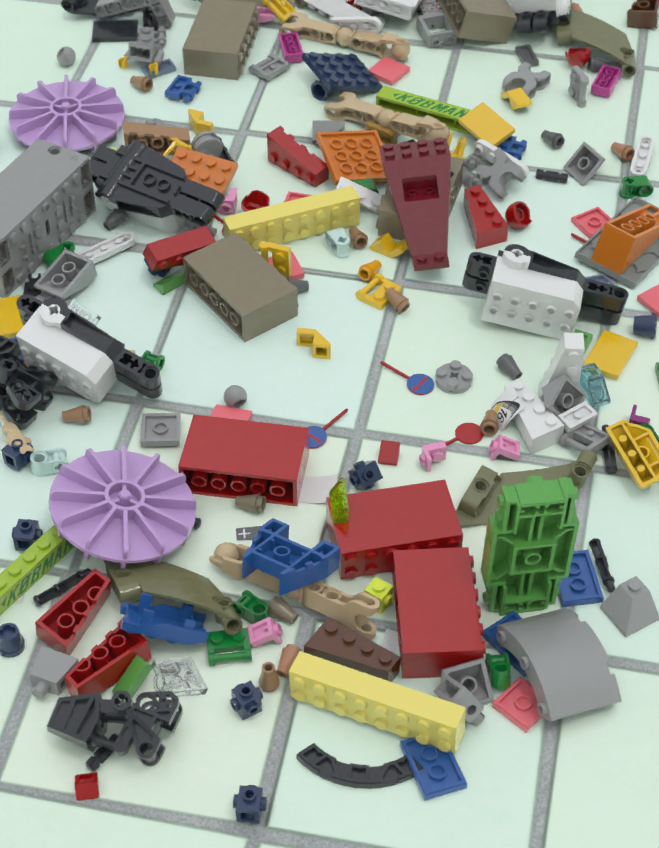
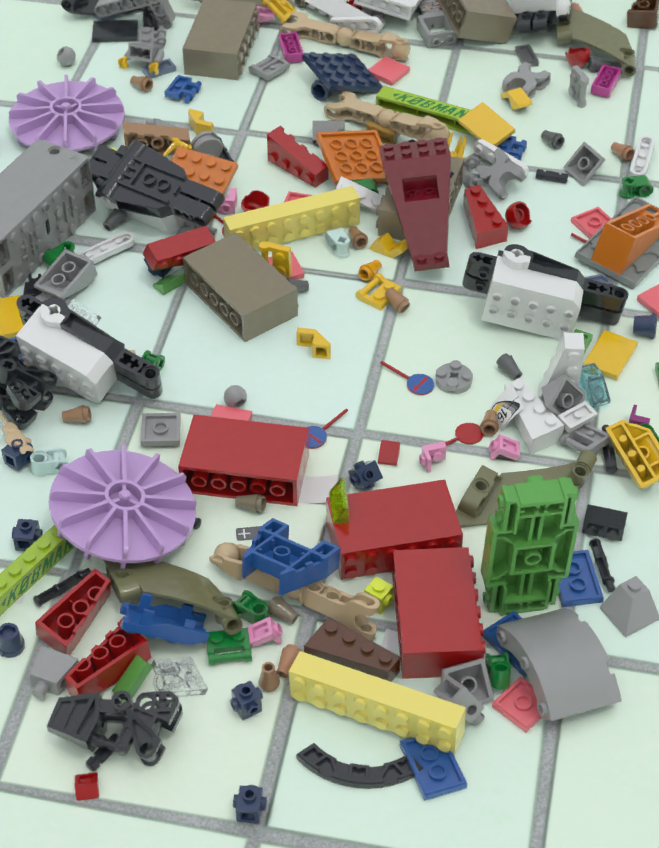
(604, 522): none -> black brick

